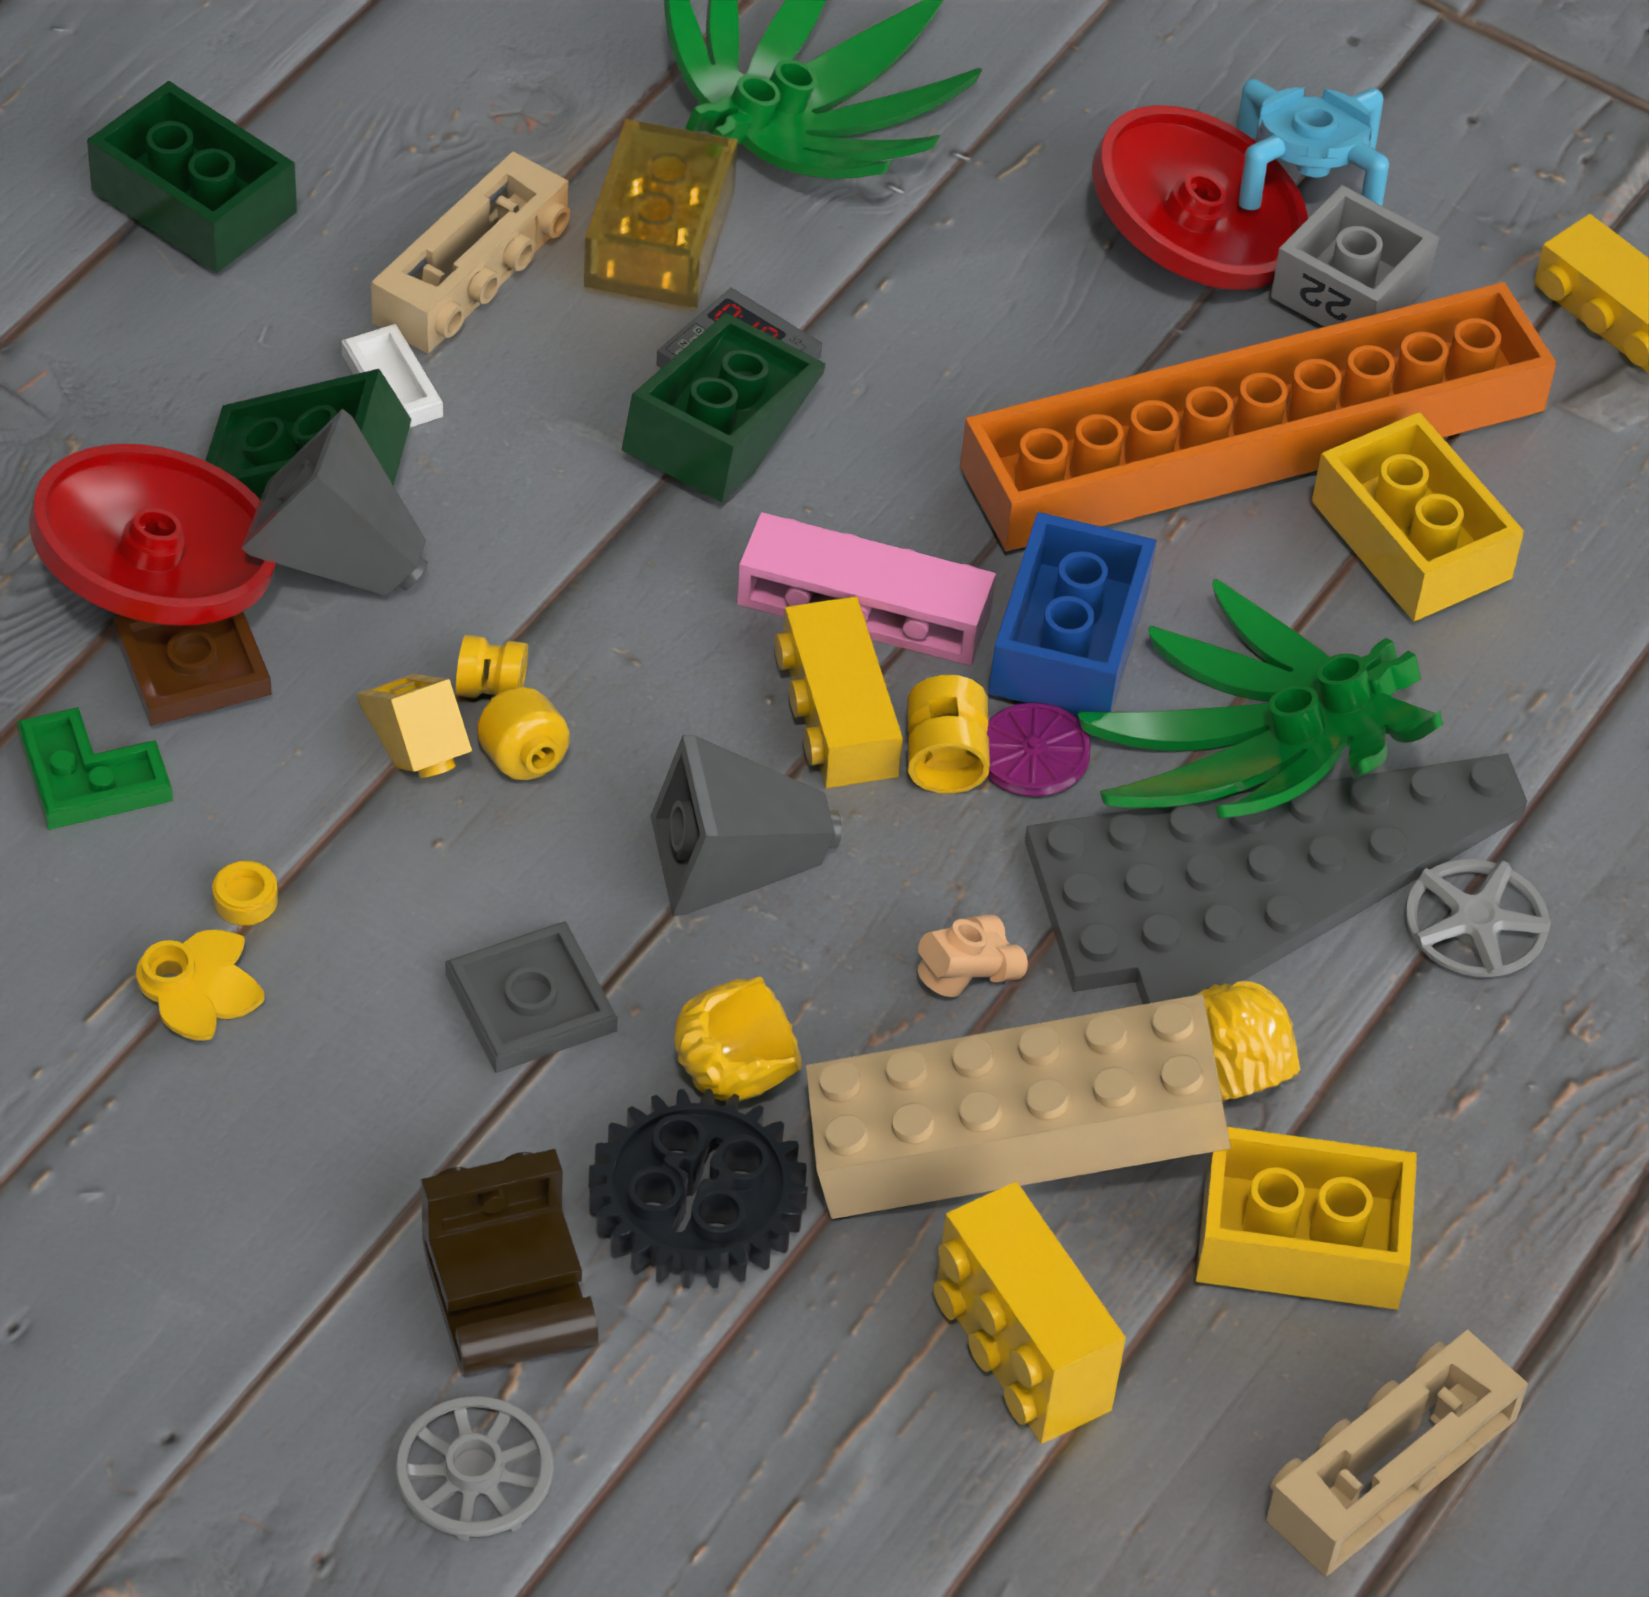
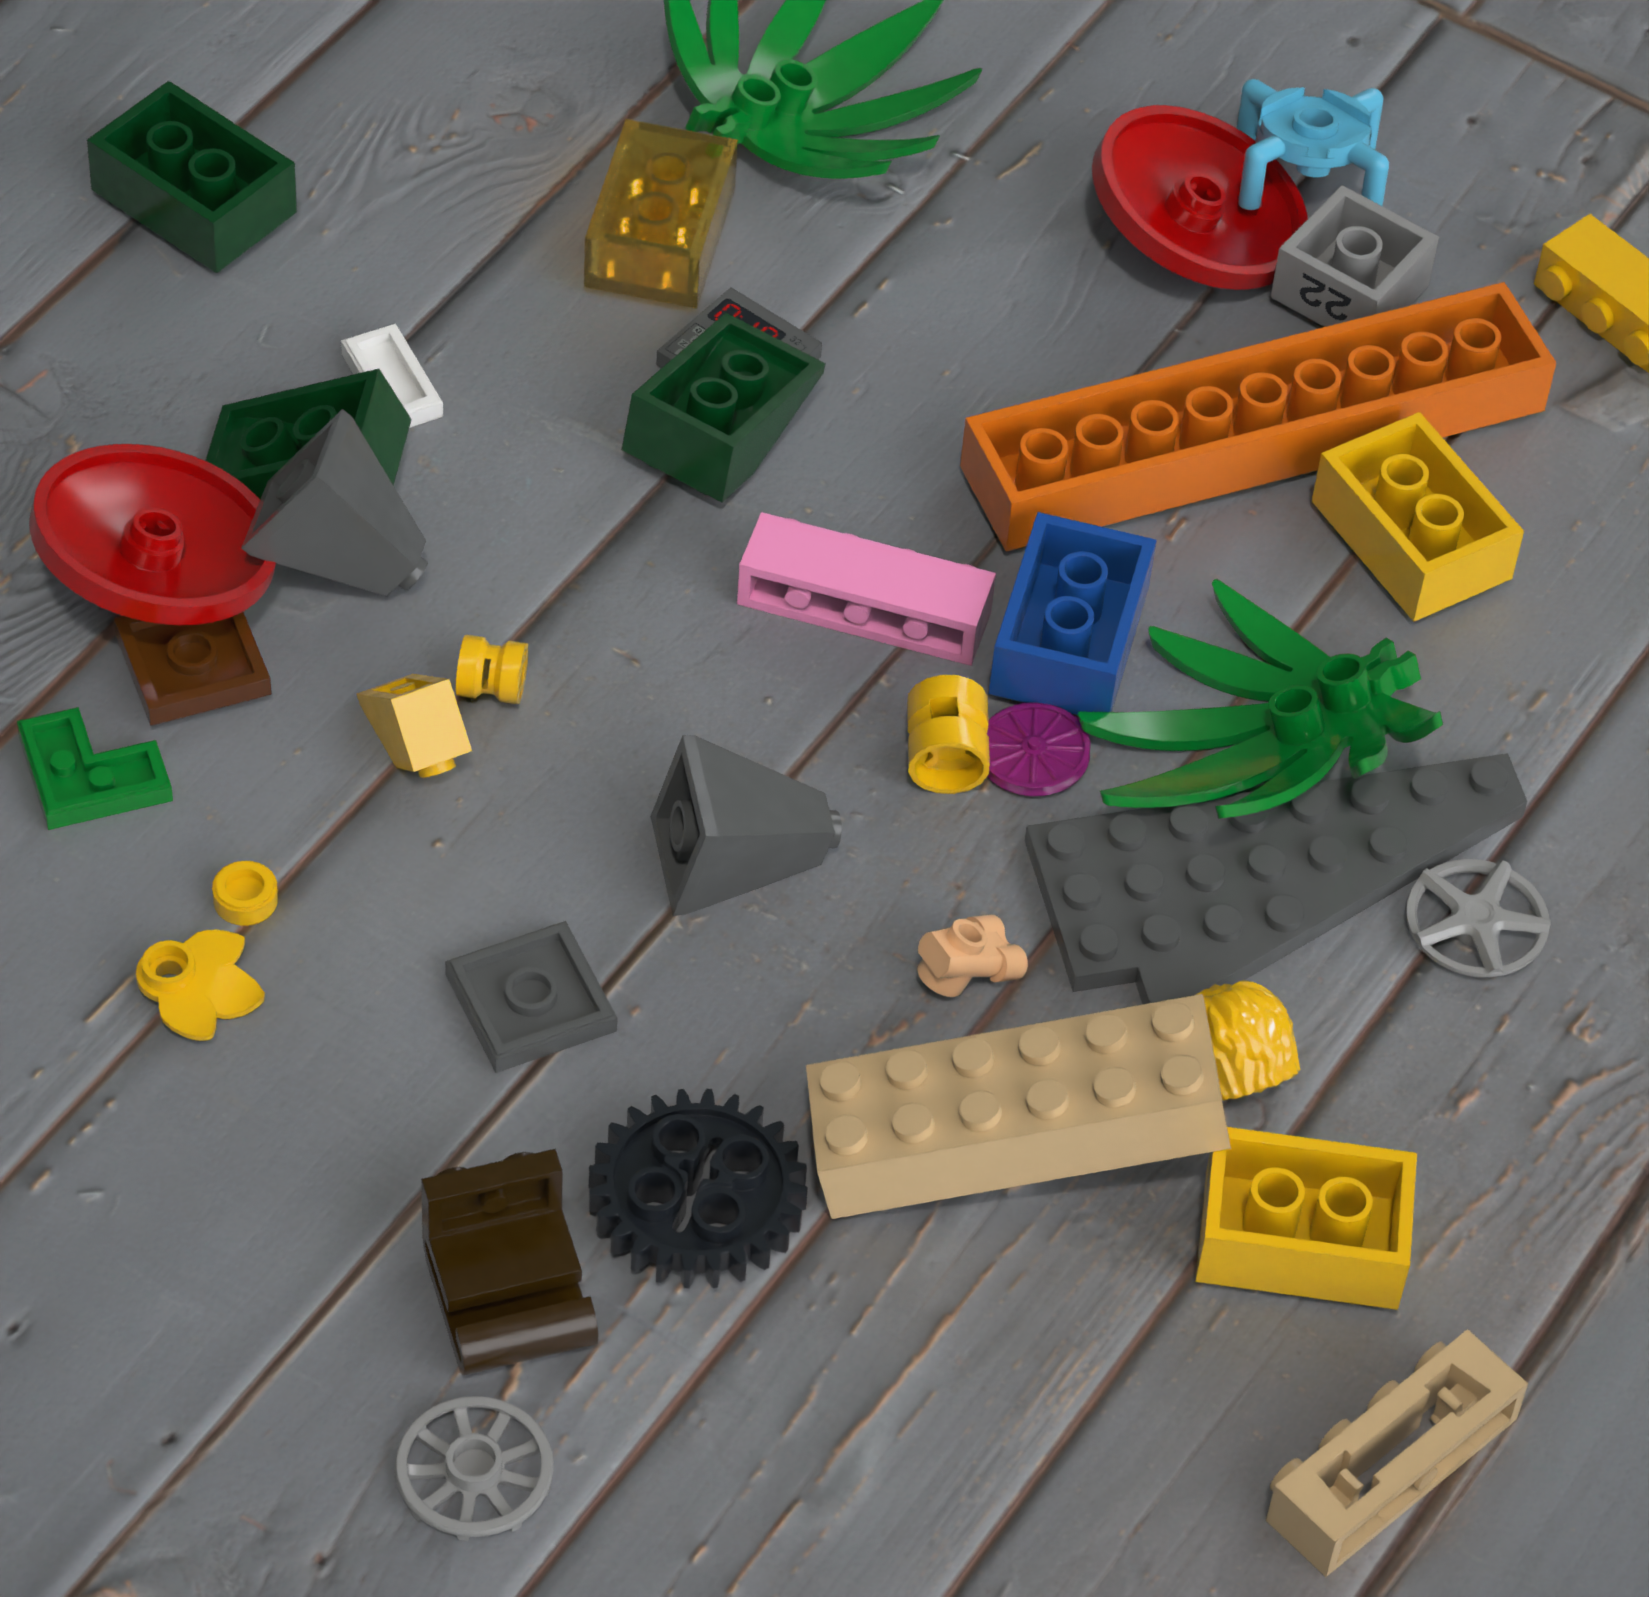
(471, 252): tan brick -> none
(523, 729): yellow head -> none
(736, 1040): yellow hair -> none
(839, 692): yellow brick -> none
(1028, 1313): yellow brick -> none

